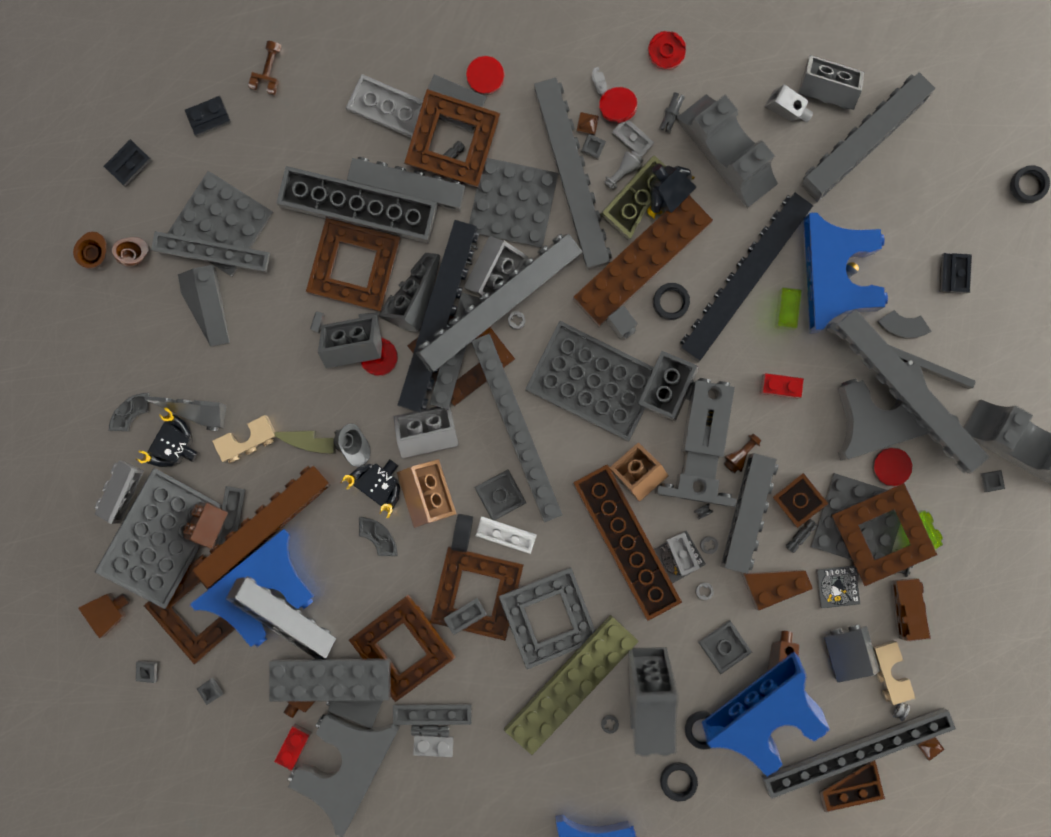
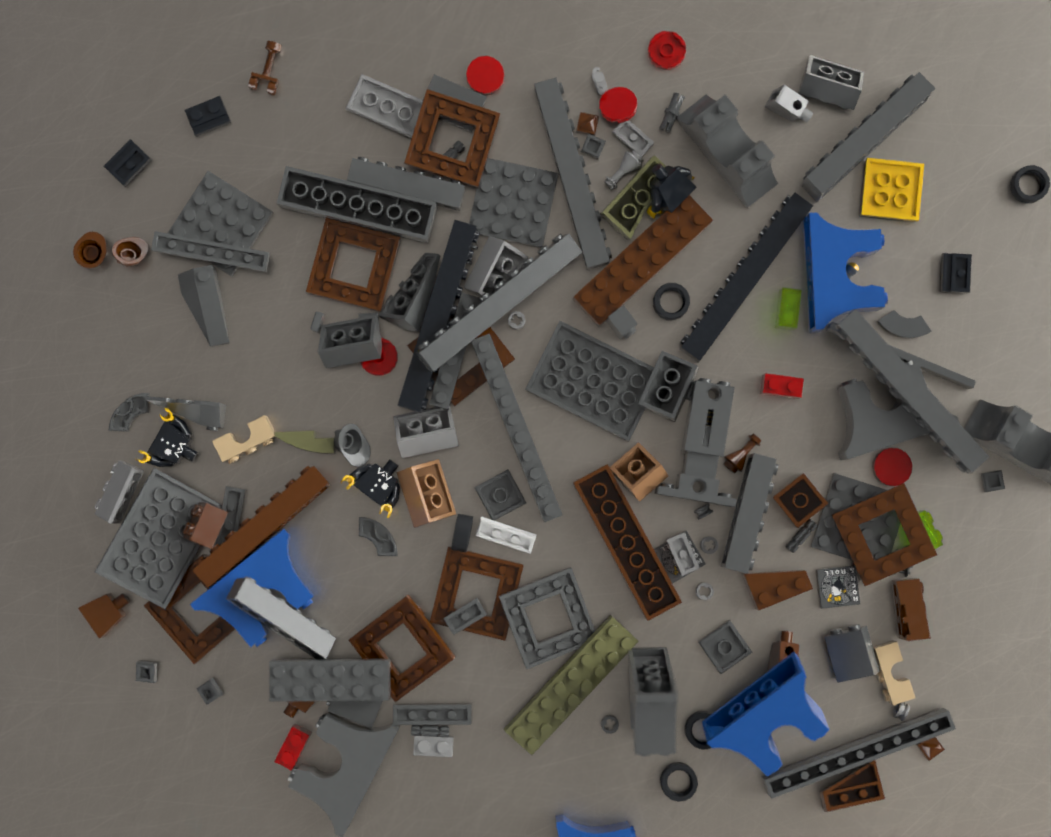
(892, 189): none -> yellow plate

